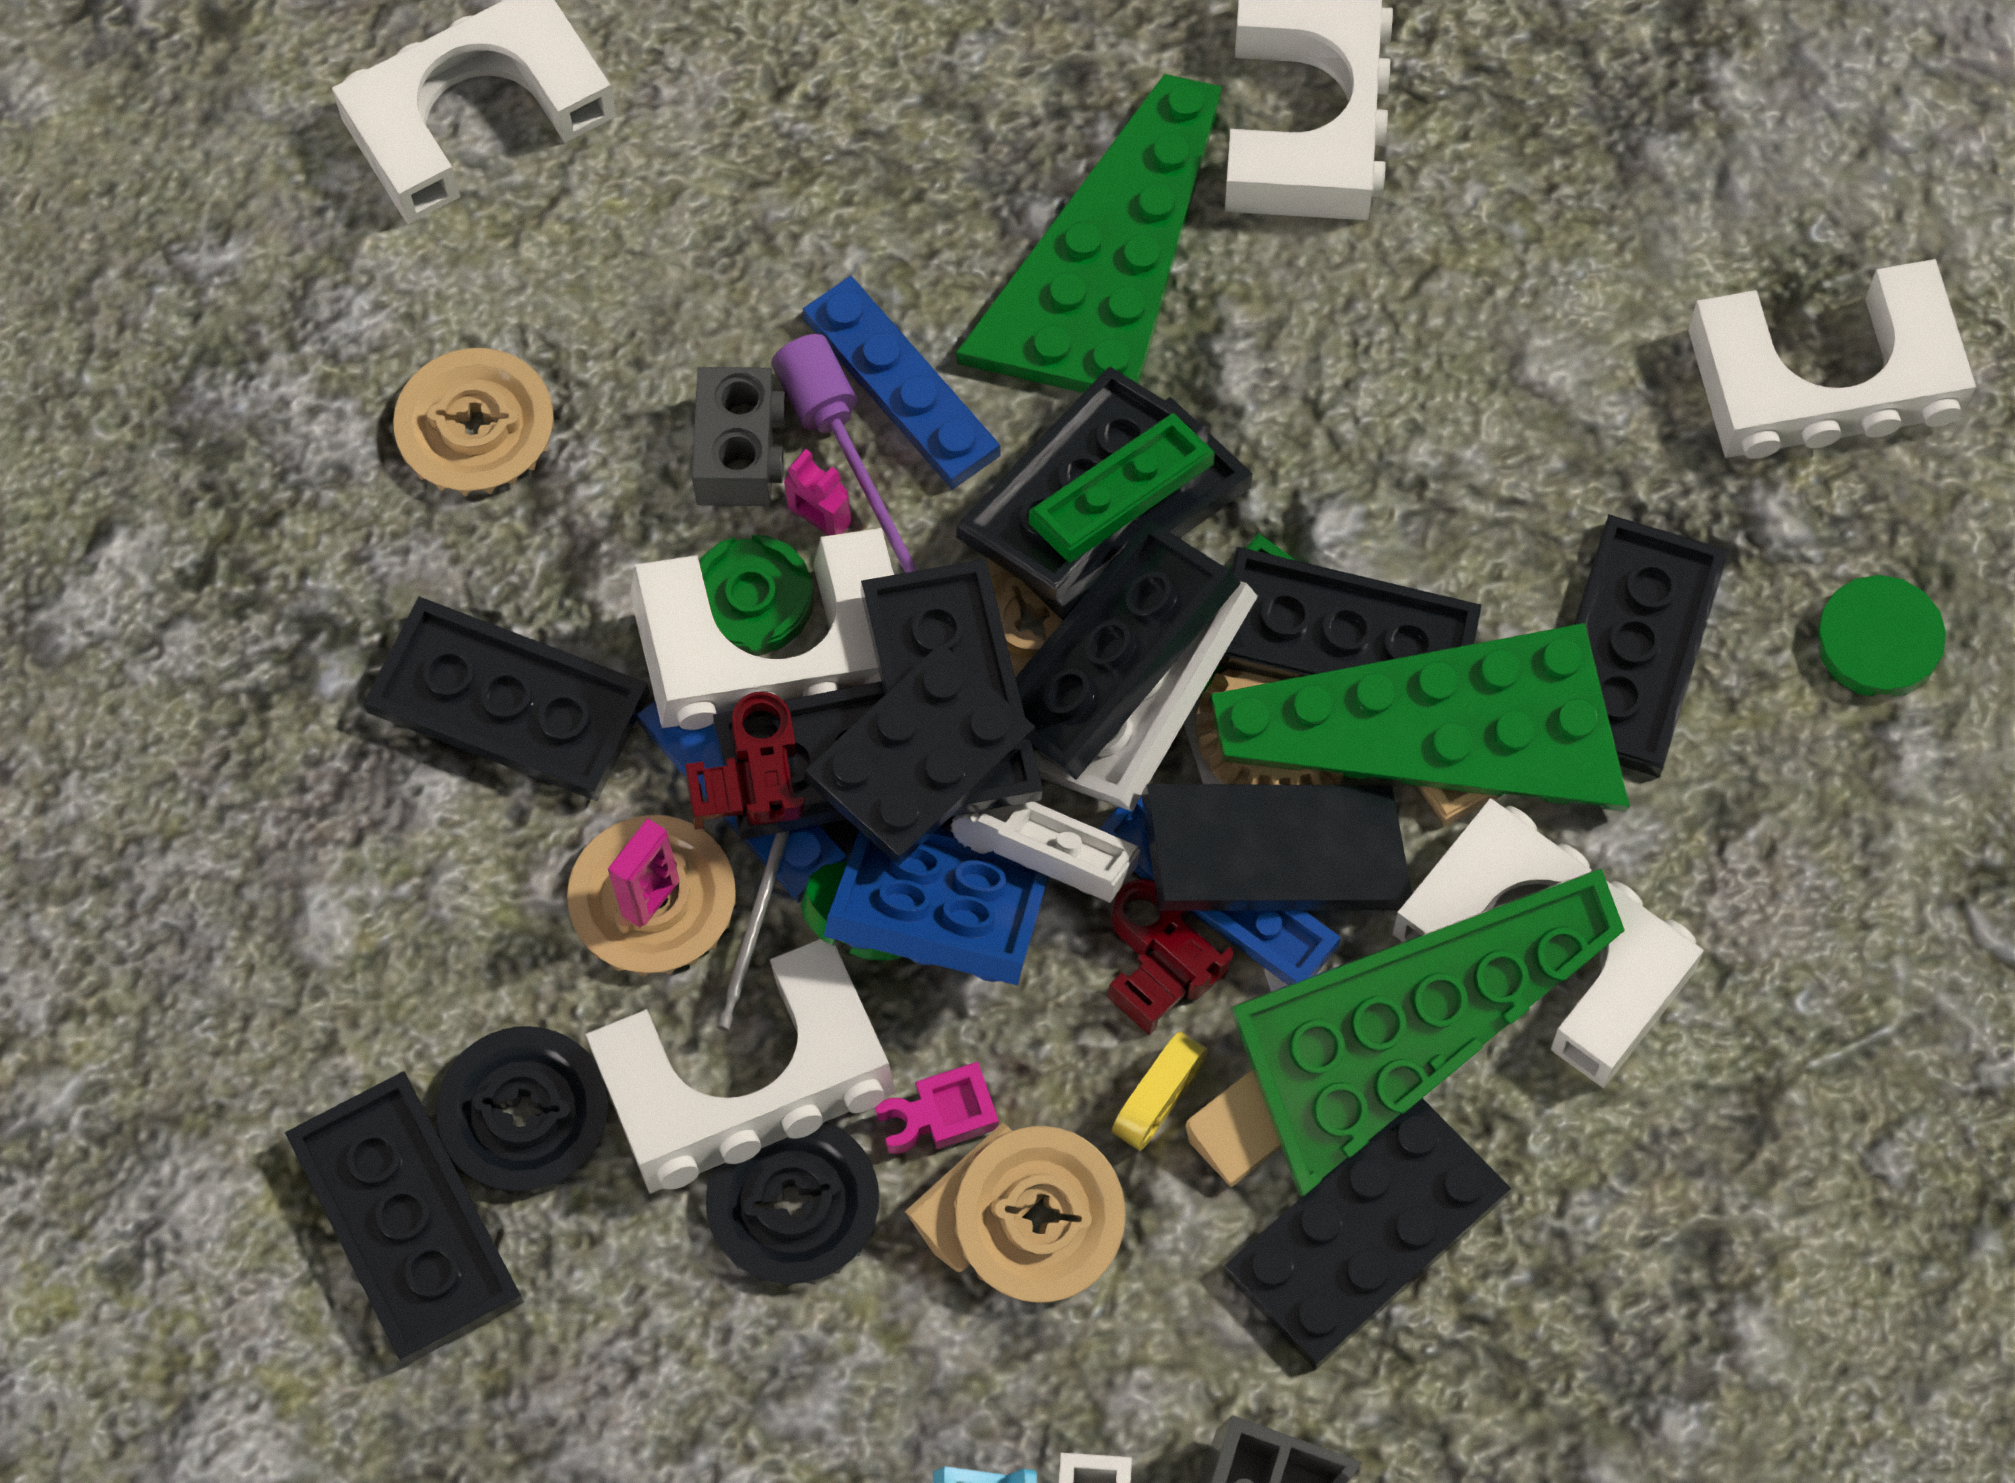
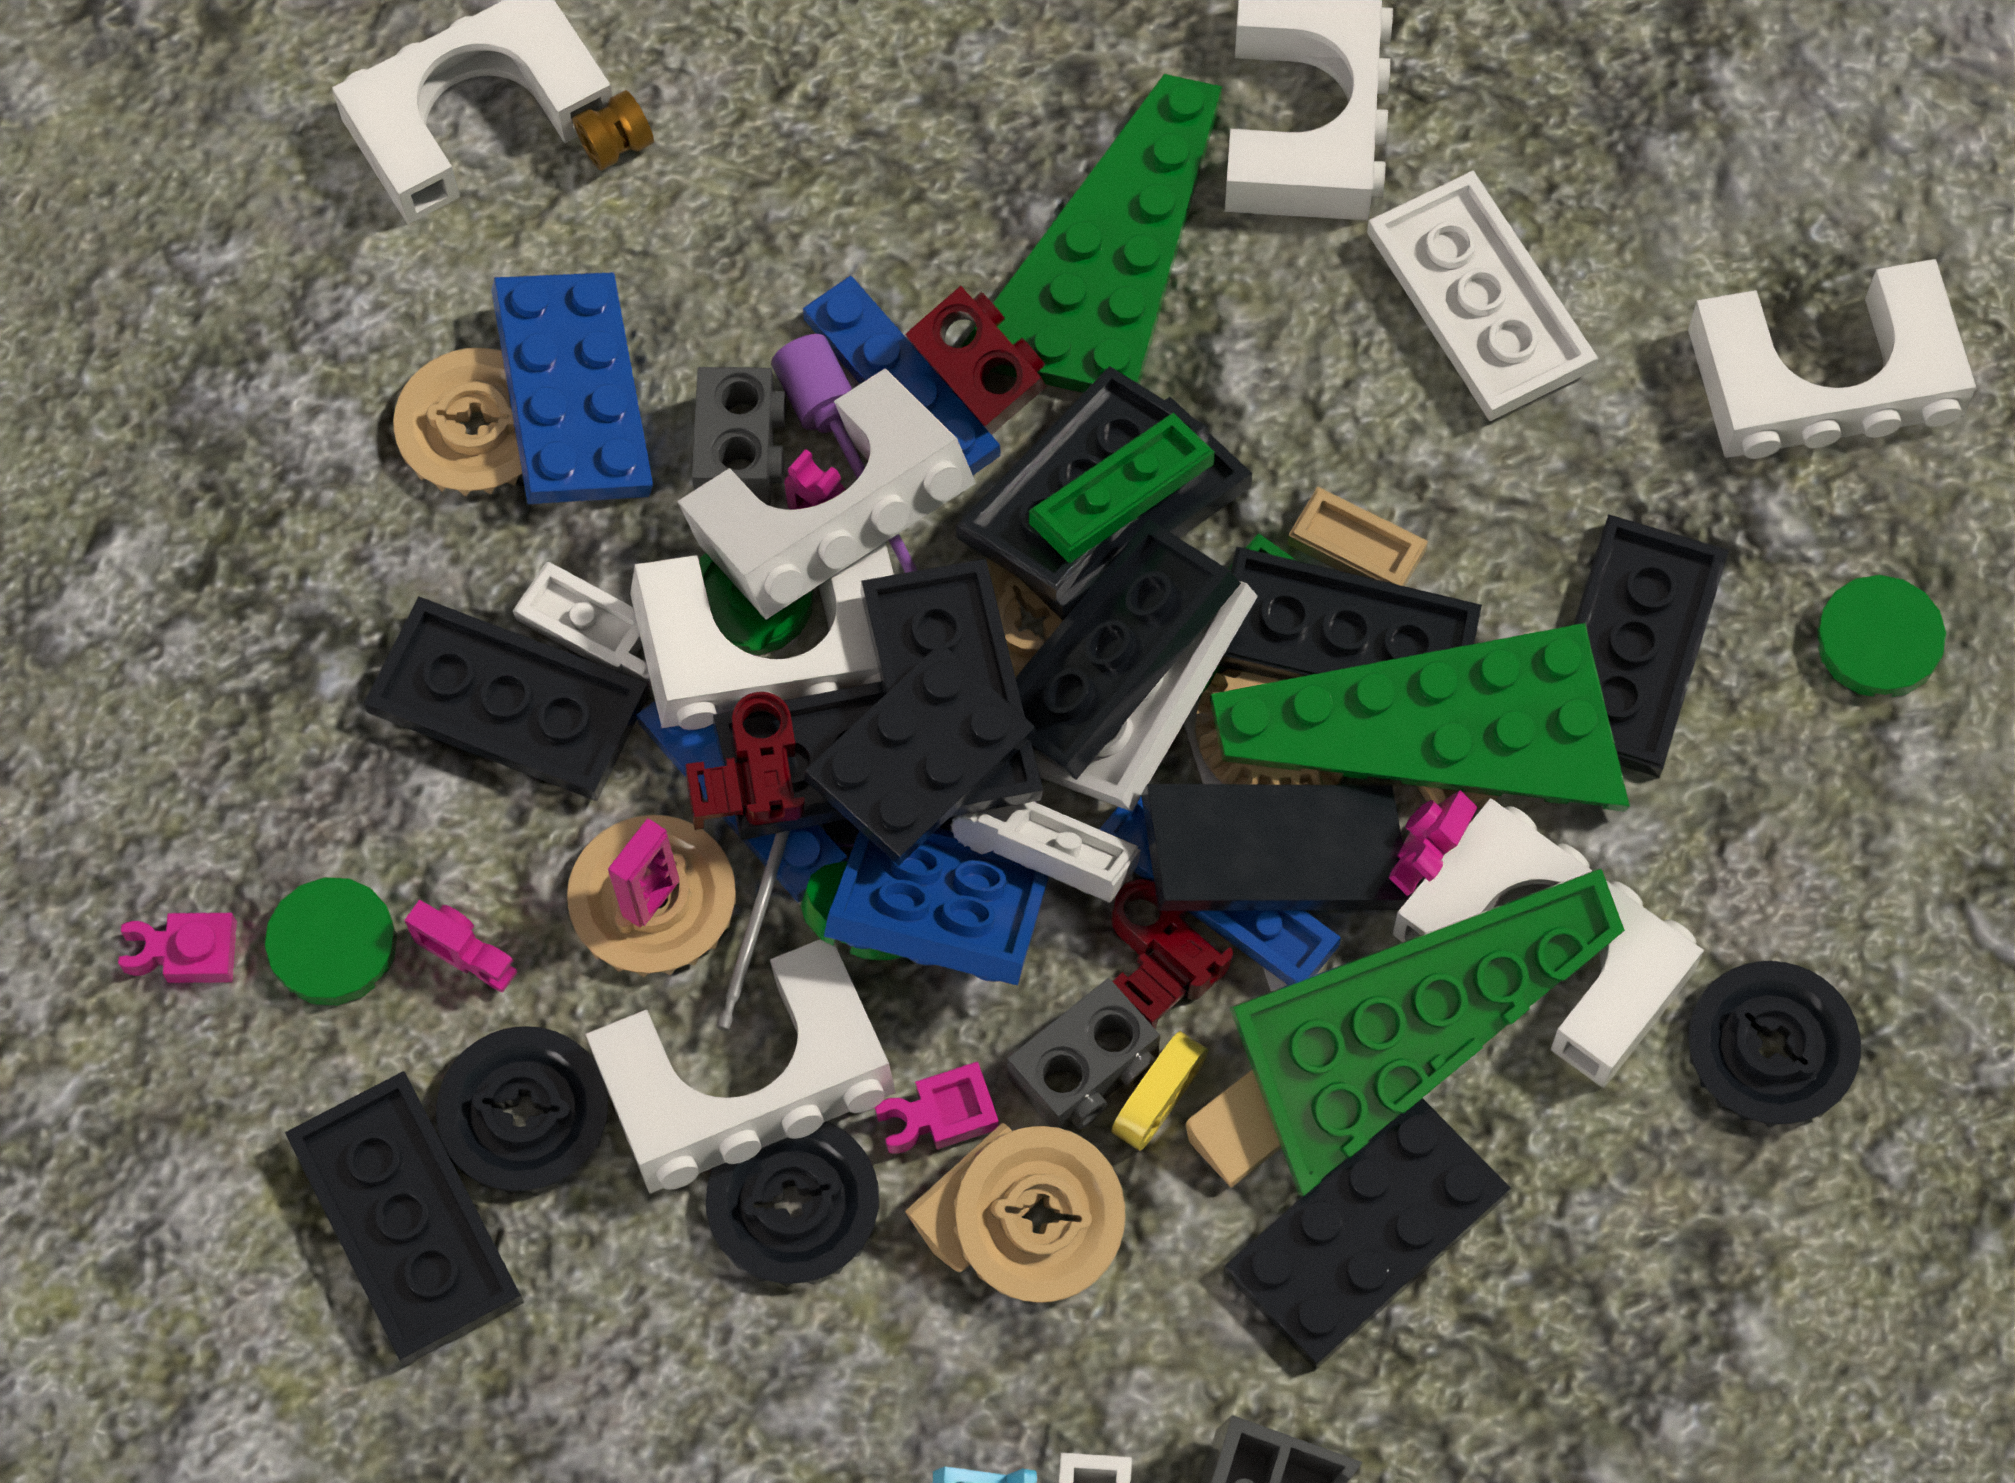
(191, 948): none -> dark pink plate
(330, 941): none -> green tile
(451, 938): none -> dark pink plate
(571, 388): none -> blue plate
(583, 621): none -> white hinge
(613, 130): none -> pearl gold wheel
(787, 553): none -> white arch
(968, 366): none -> dark red brick
(1072, 1047): none -> dark grey brick
(1356, 540): none -> tan tile
(1432, 834): none -> dark pink plate
(1482, 295): none -> white plate
(1767, 1000): none -> black gear

